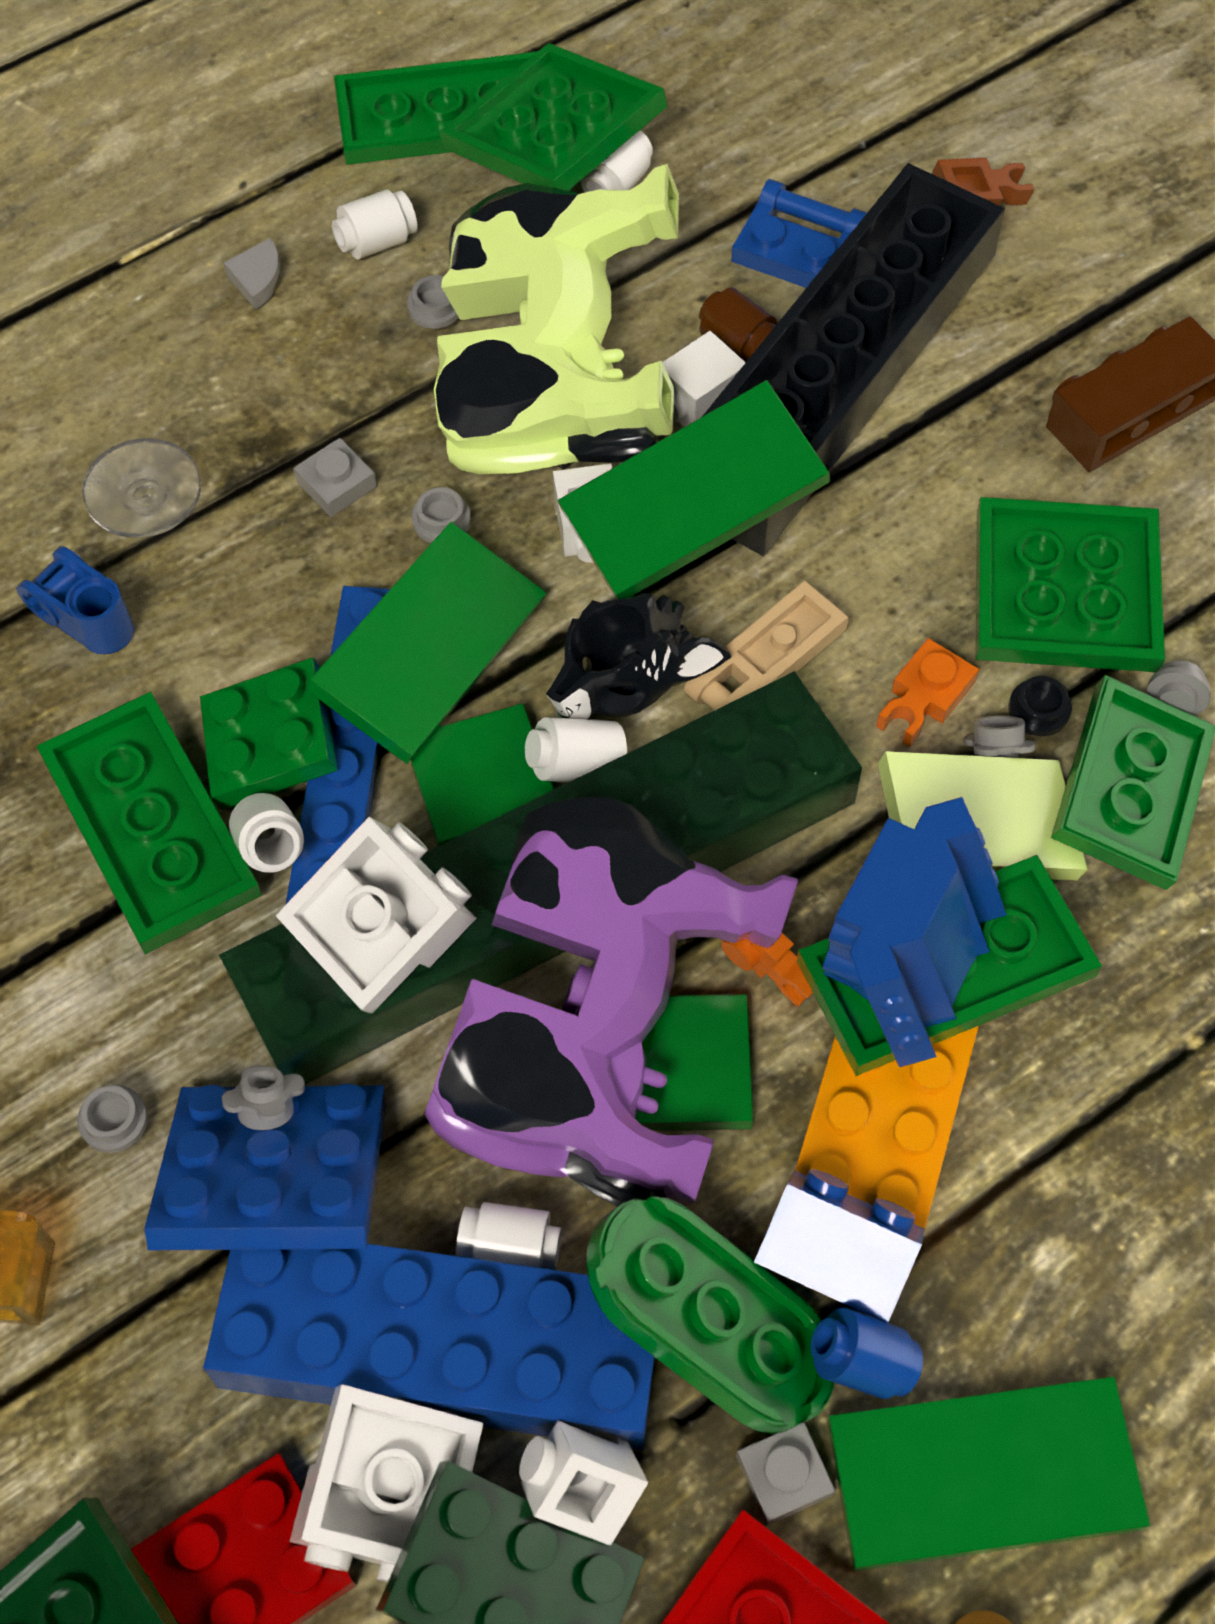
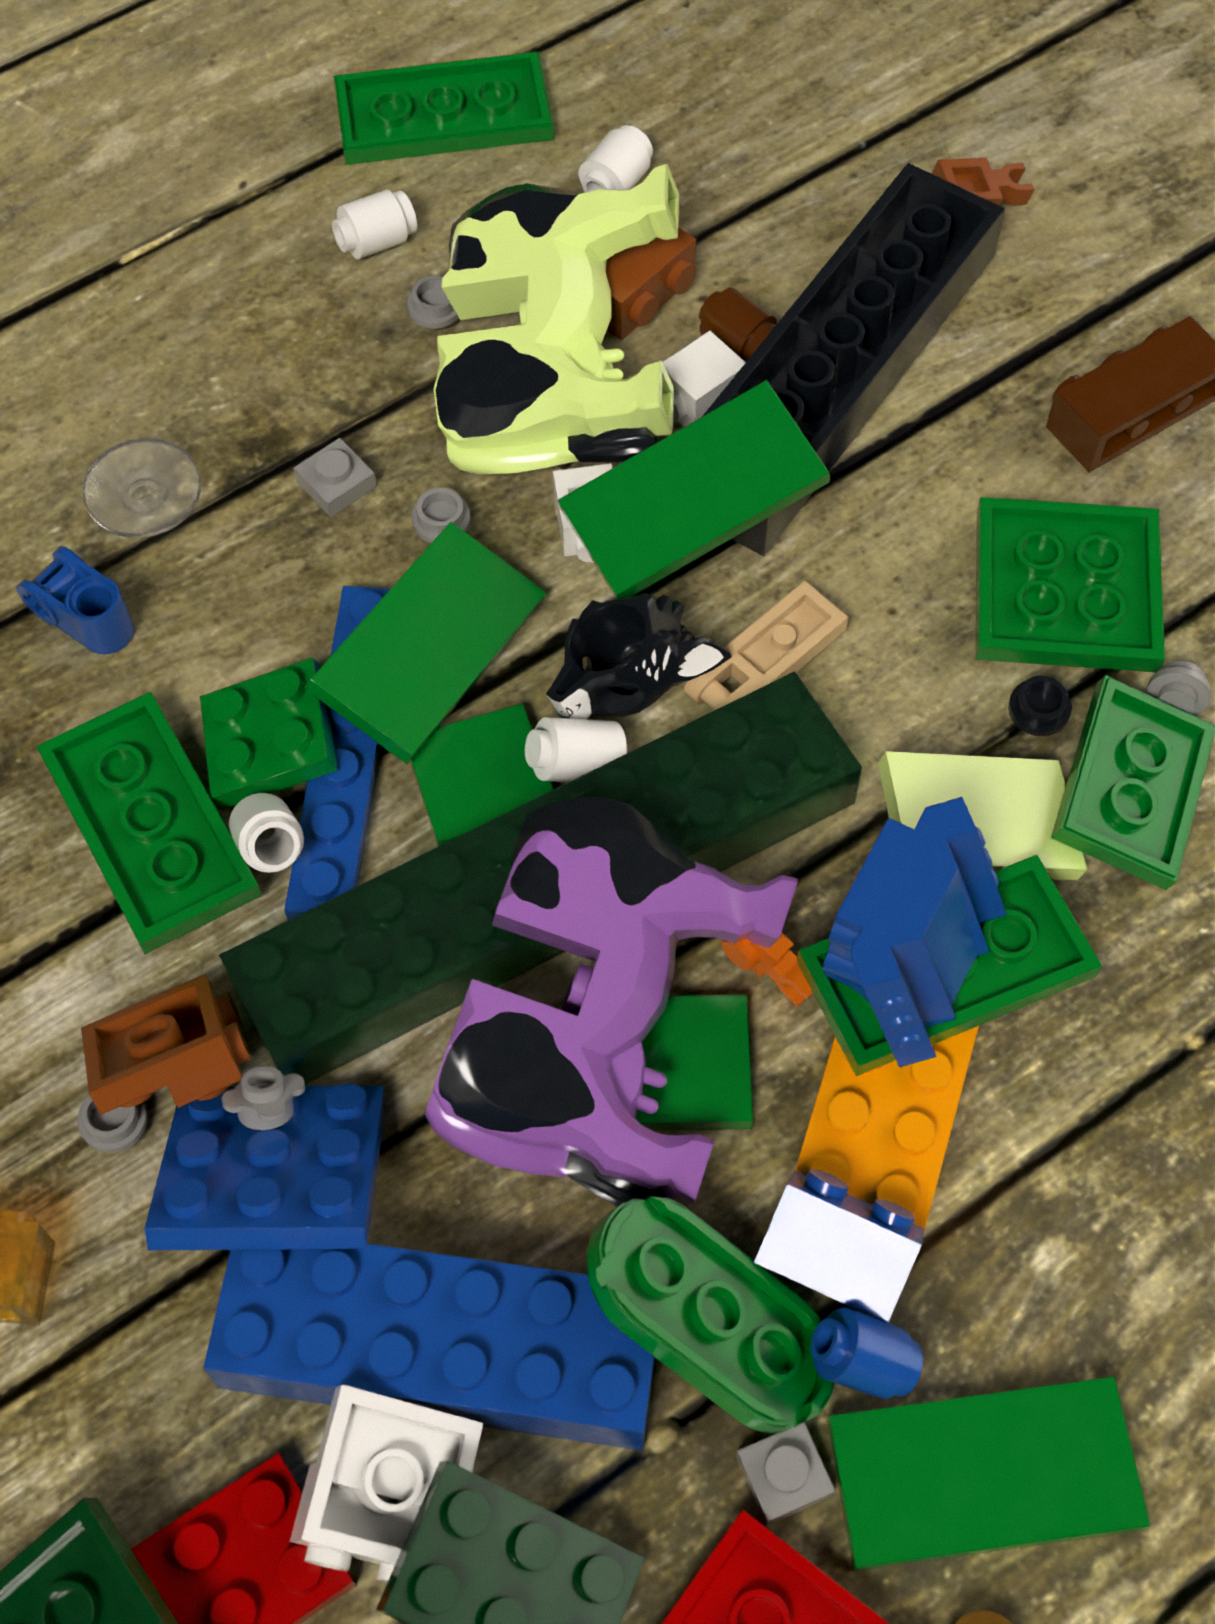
(169, 1040): none -> dark orange plate
(255, 272): light grey tile -> none
(377, 912): white plate -> none
(509, 1235): white brick -> none
(554, 119): green plate -> none
(581, 1481): white brick -> none
(647, 278): none -> dark orange brick
(788, 248): blue plate -> none
(929, 685): orange plate -> none
(999, 737): light grey plate -> none

